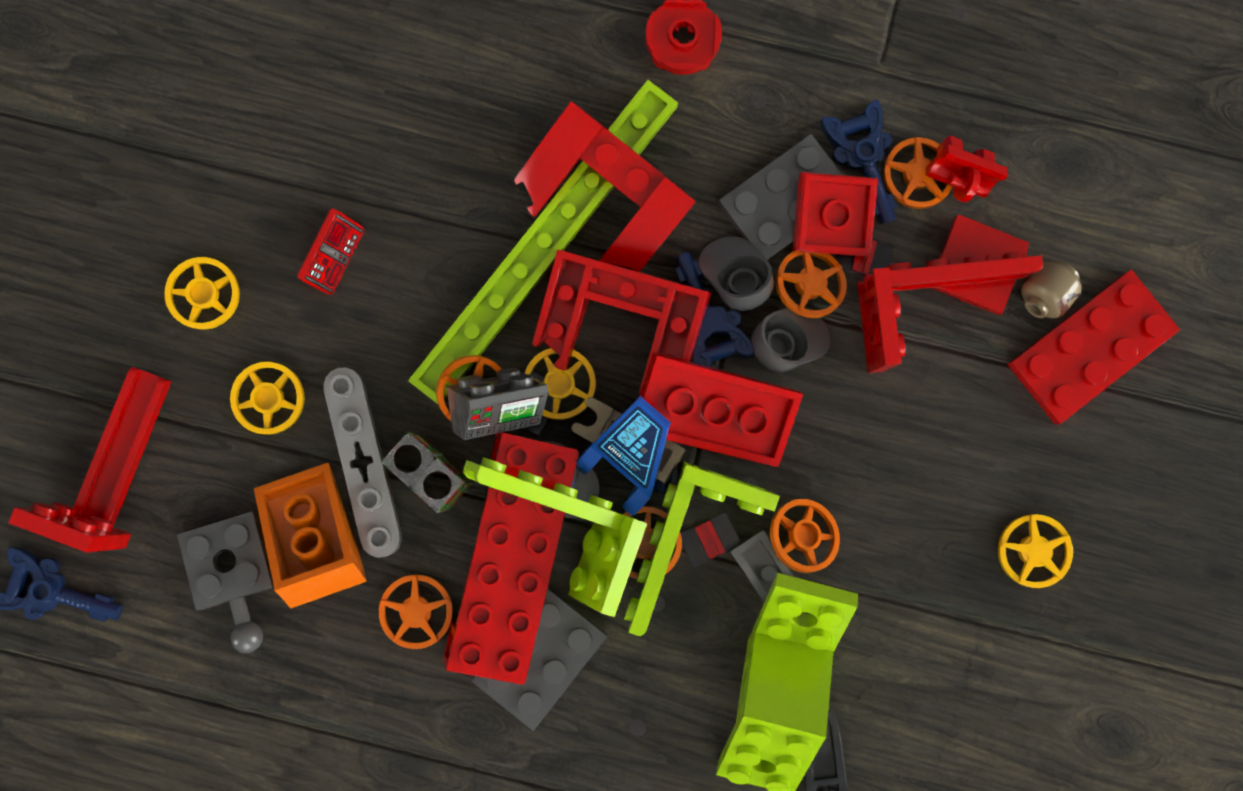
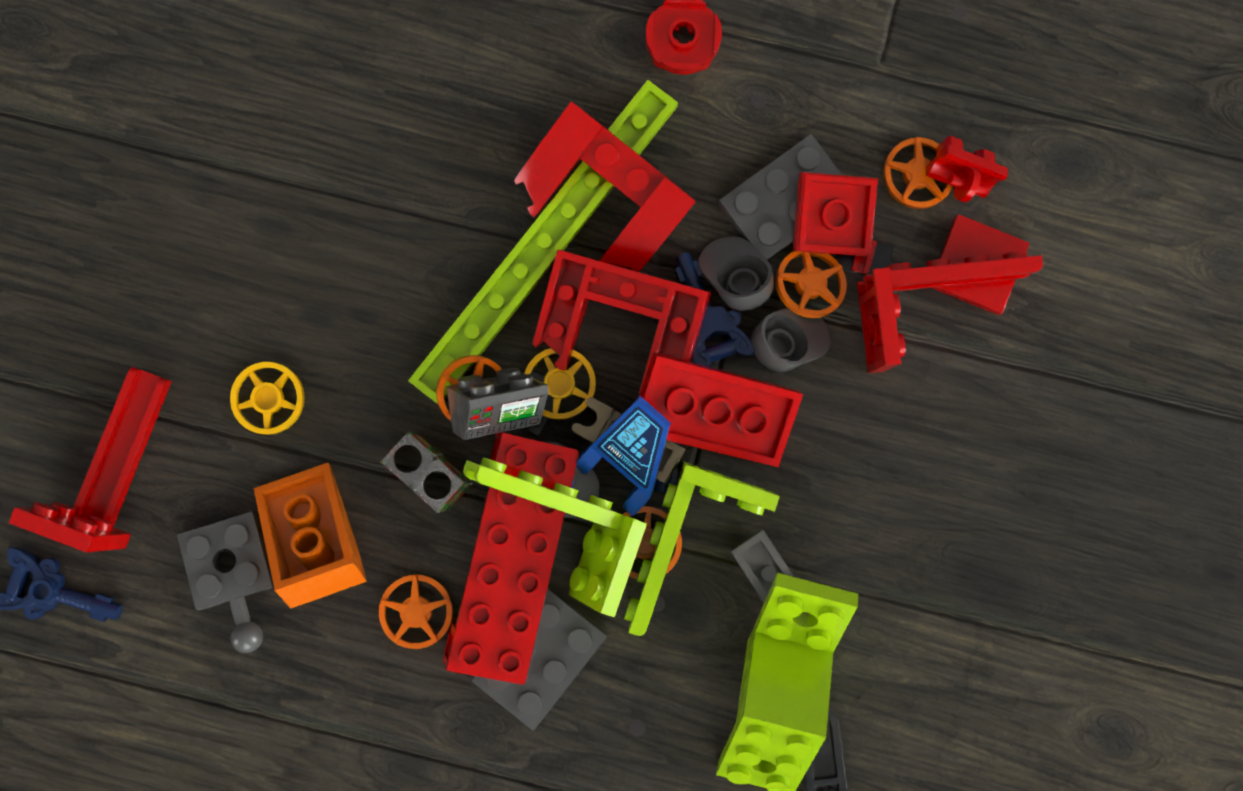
(202, 293): yellow wheel -> none
(330, 252): slope -> none
(373, 500): light grey piece -> none
(709, 539): black piece -> none
(804, 536): orange wheel -> none
(863, 153): dark blue piece -> none
(1035, 551): yellow wheel -> none
(1051, 290): dark tan head -> none
(1093, 347): red plate -> none

